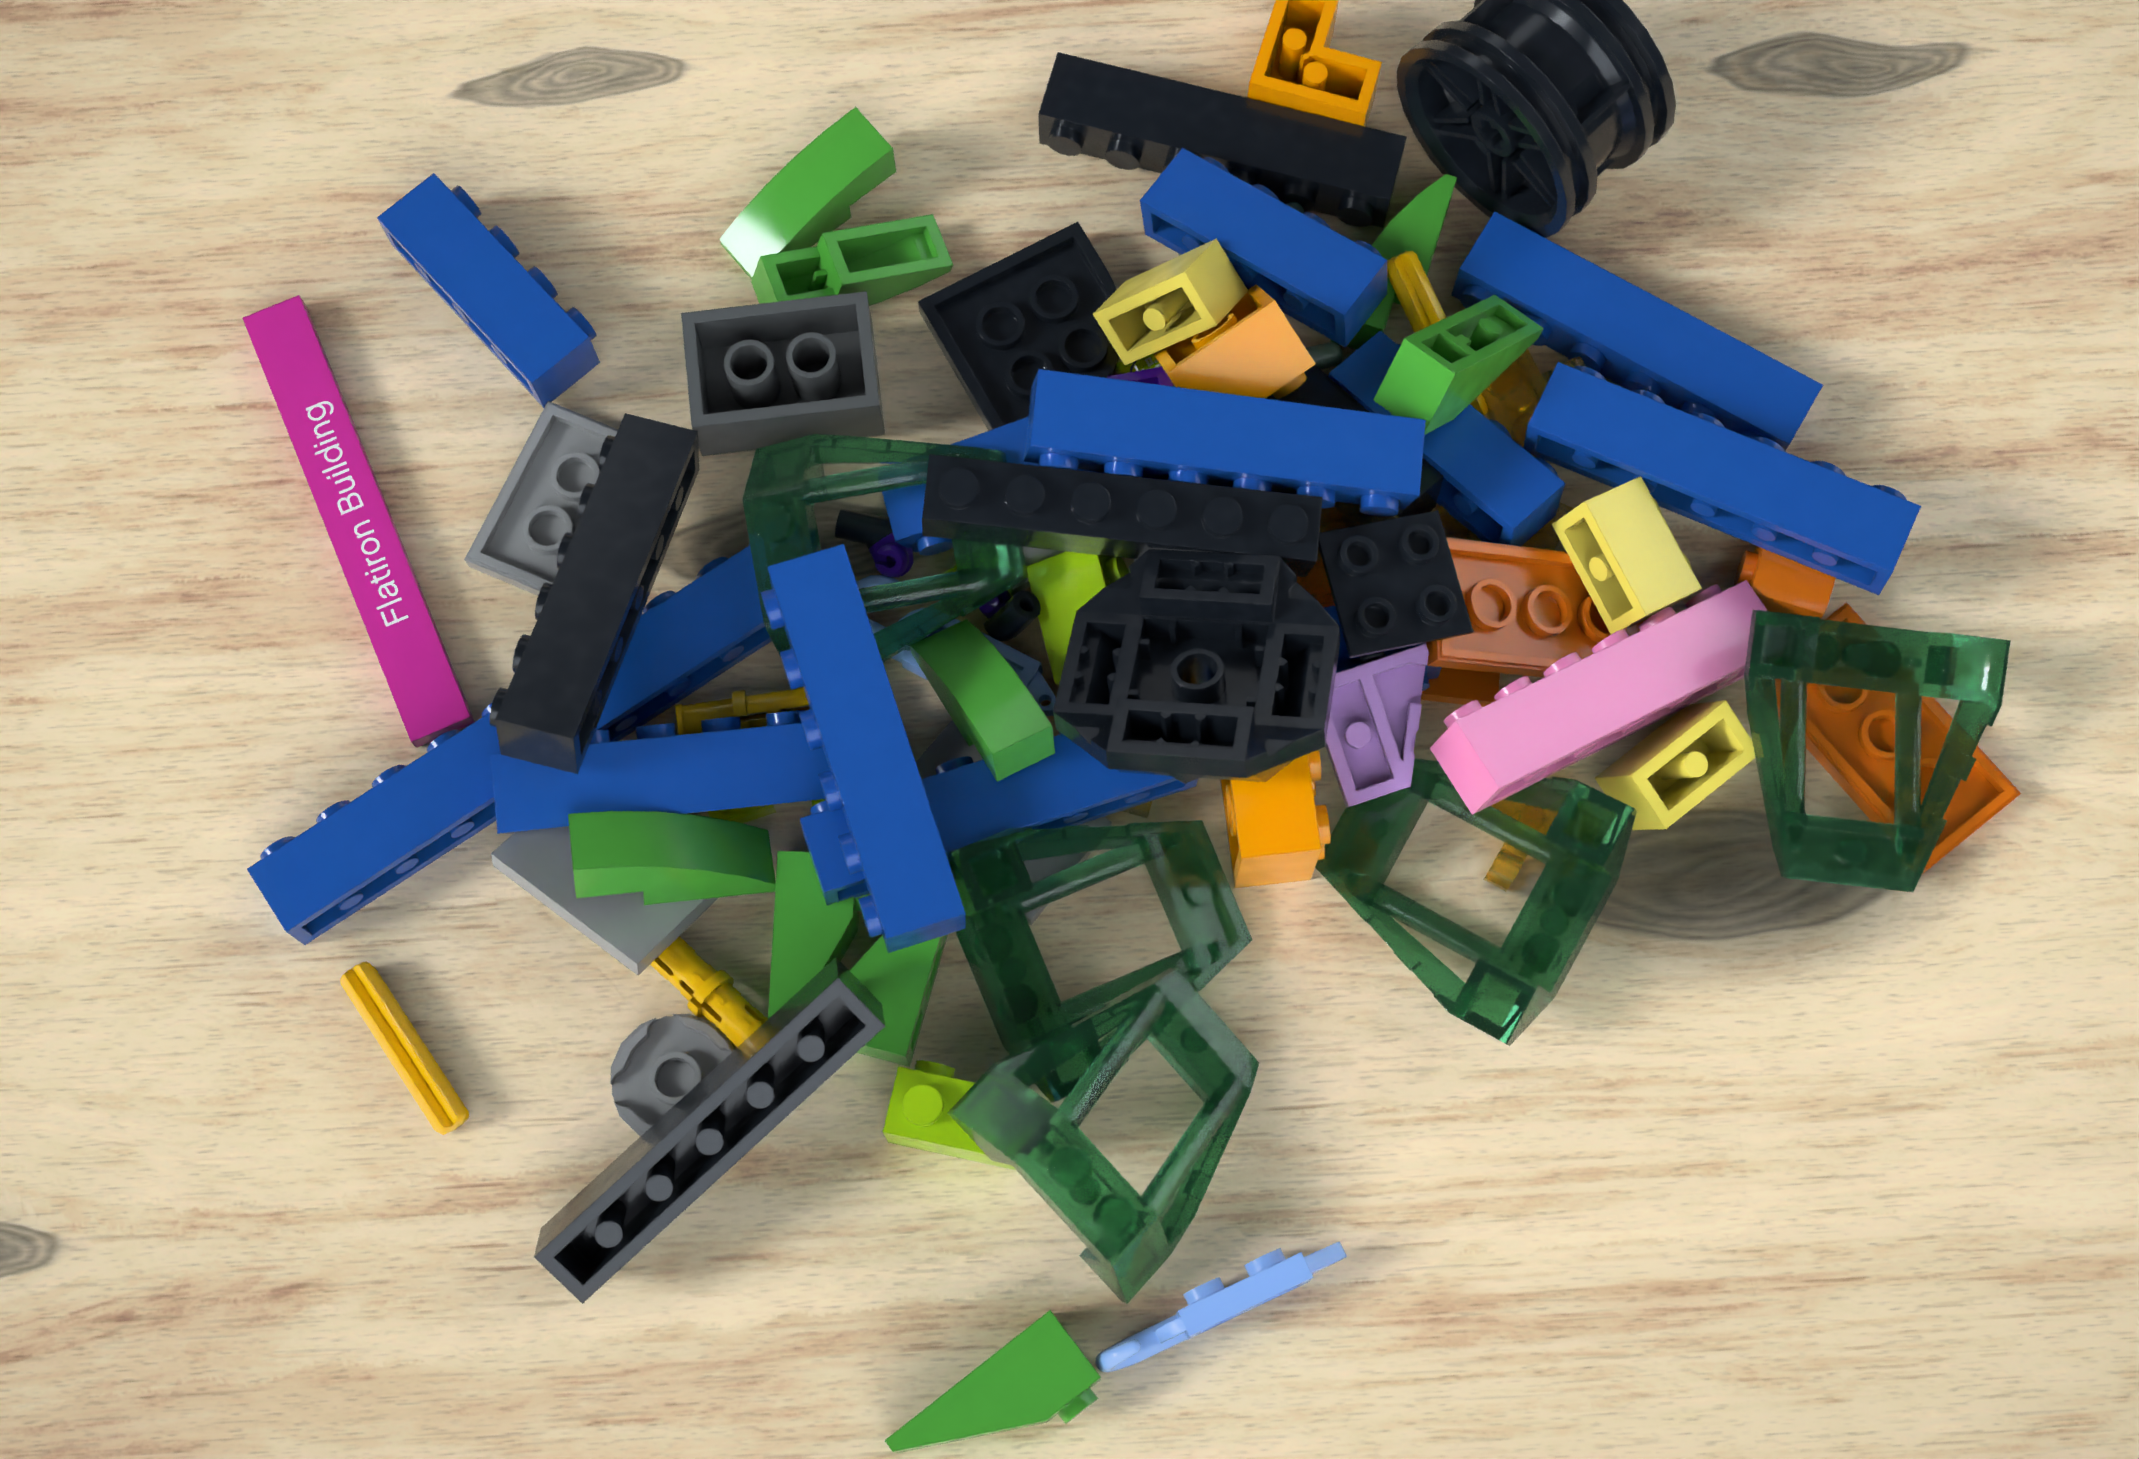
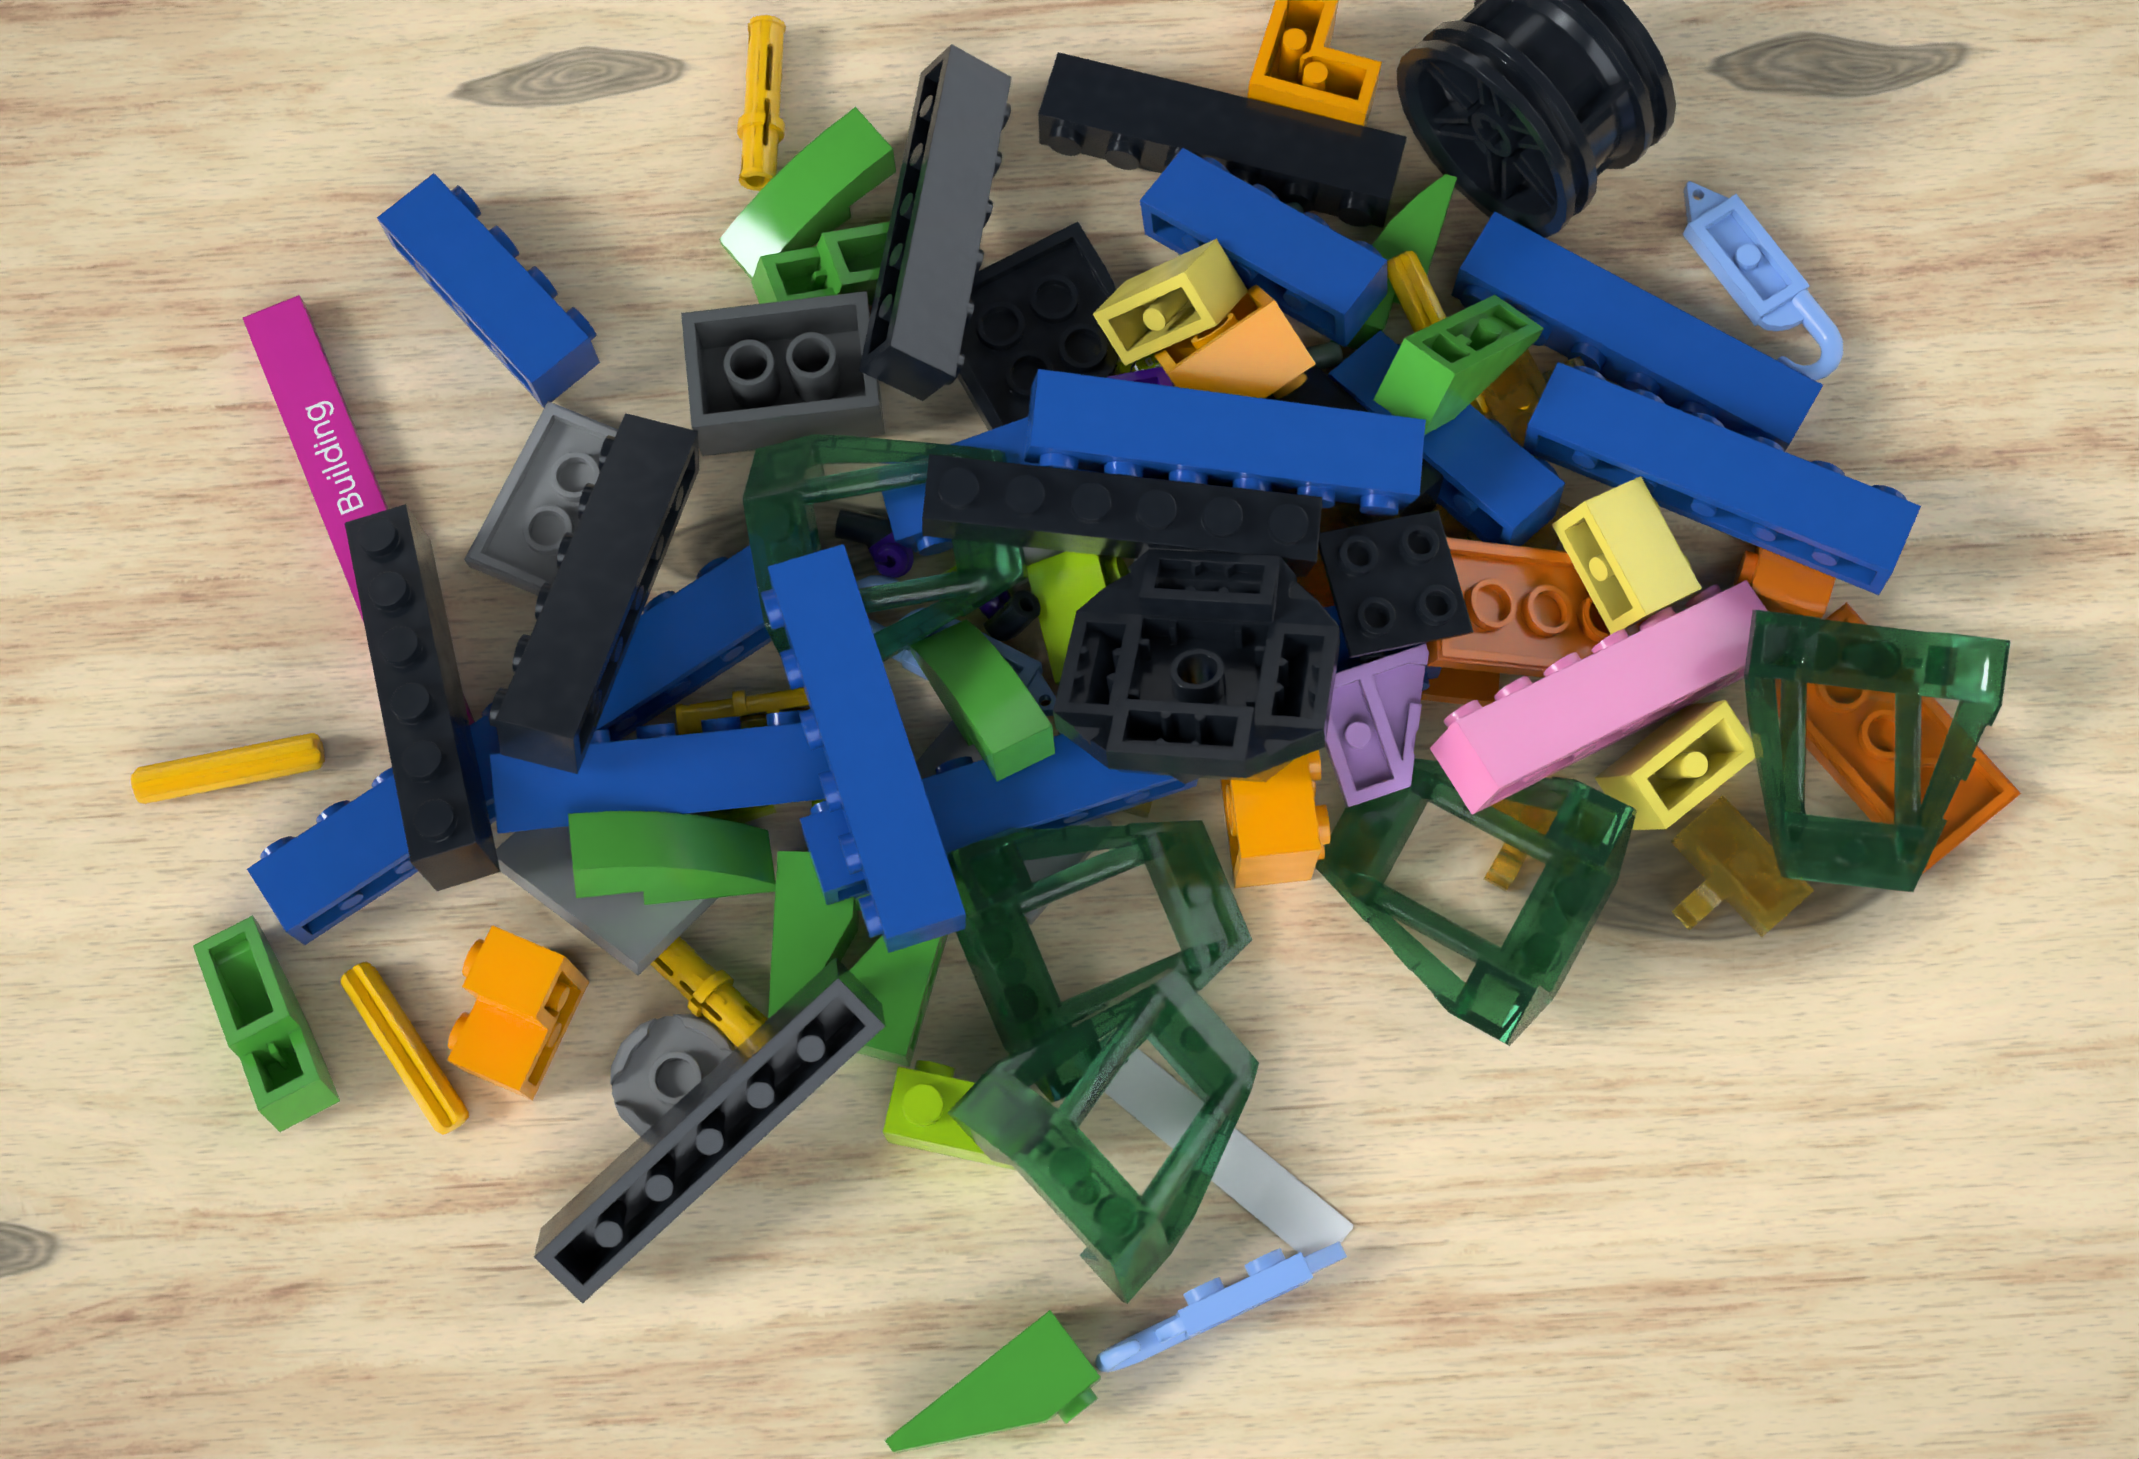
(228, 768): none -> yellow axle
(265, 1025): none -> bright green slope
(421, 699): none -> black brick
(519, 1011): none -> light orange brick
(761, 123): none -> yellow pin
(937, 225): none -> black brick
(1244, 1168): none -> white sticker
(1736, 868): none -> clear yellow plate
(1758, 274): none -> light blue plate

